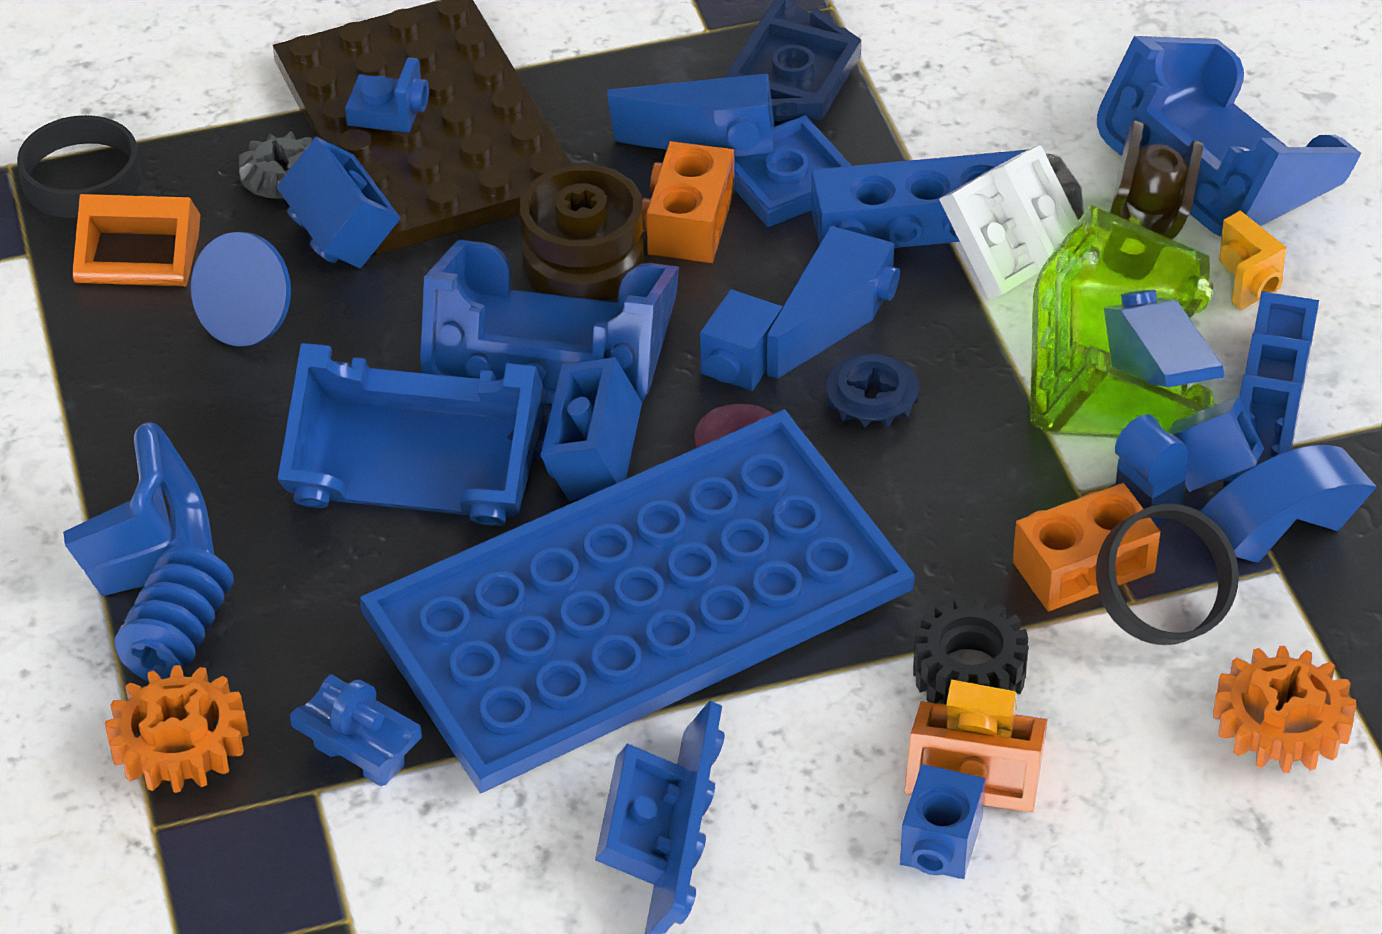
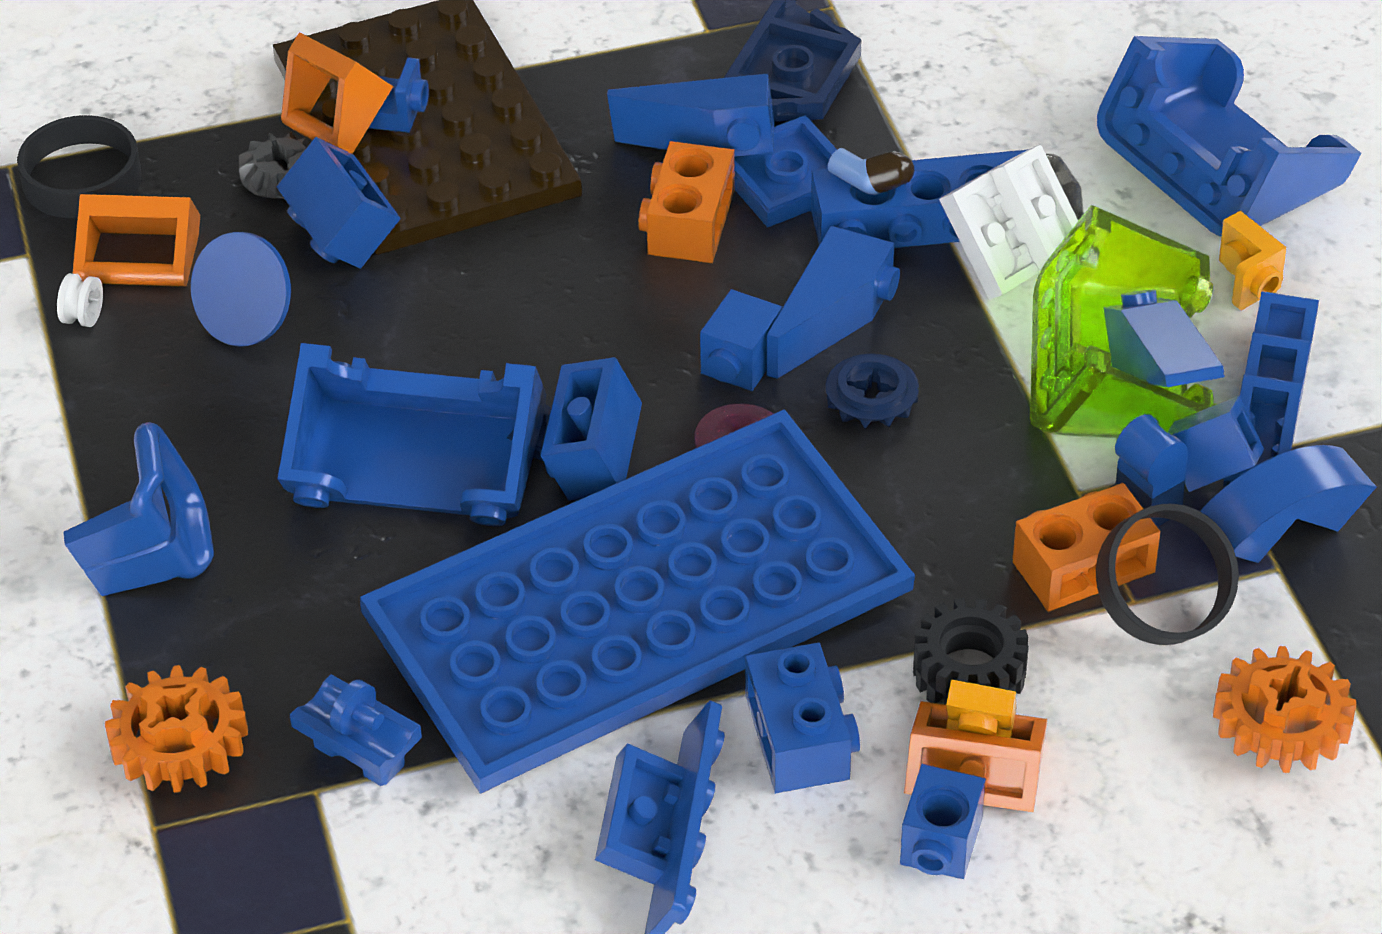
(79, 300): none -> white bush
(173, 611): blue piece -> none
(358, 93): none -> orange tile
(482, 324): blue windscreen -> none
(581, 231): dark brown wheel -> none
(800, 717): none -> blue brick
(872, 174): none -> arm
(1156, 184): dark brown piece -> none

